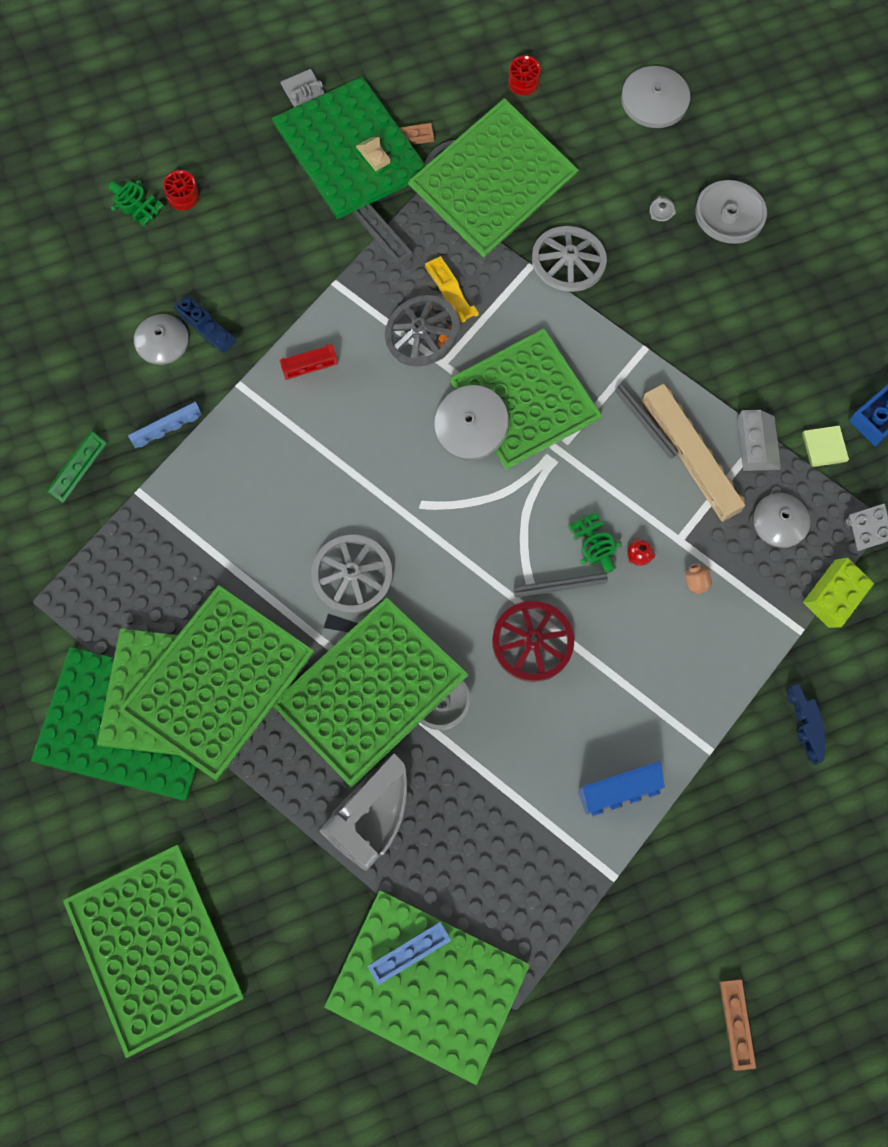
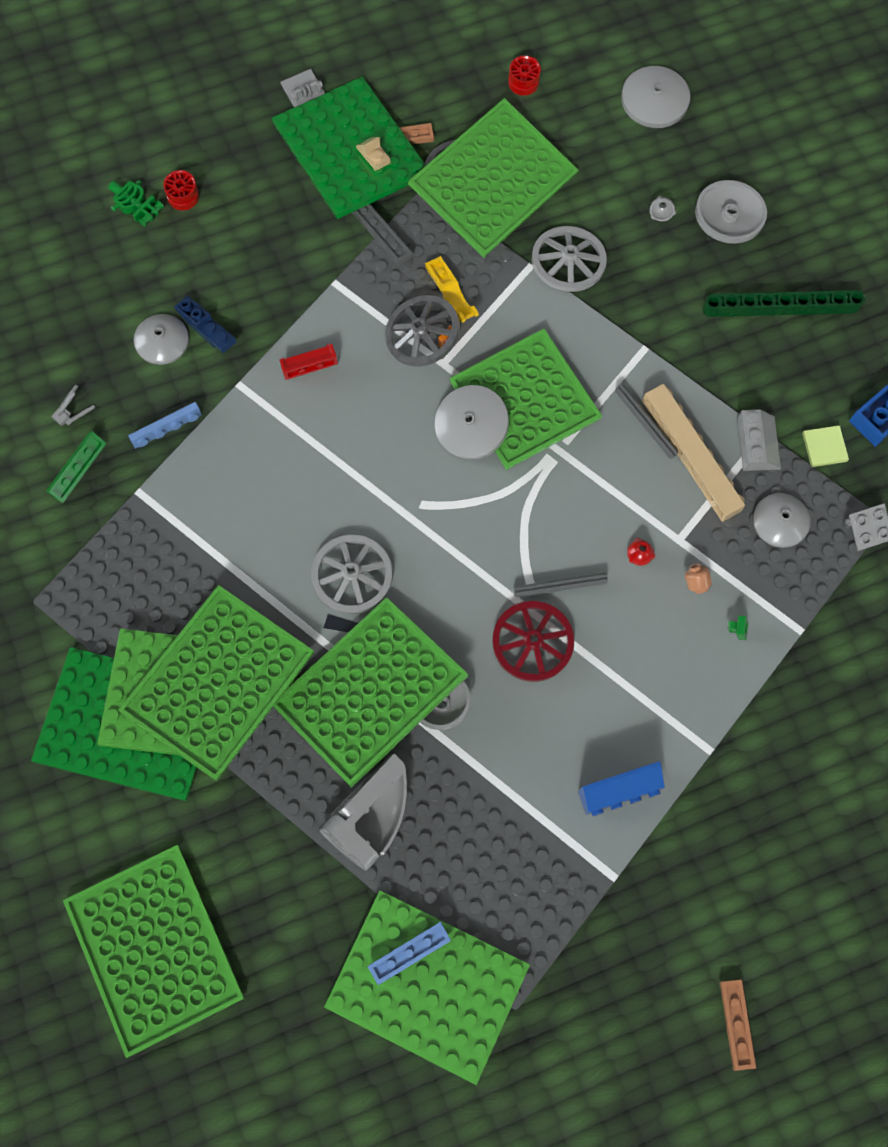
(62, 415): none -> light grey plant
(602, 554): green torso -> none
(739, 627): none -> green tile
(791, 299): none -> dark green beam
(812, 731): dark blue slope -> none
(838, 593): lime brick -> none

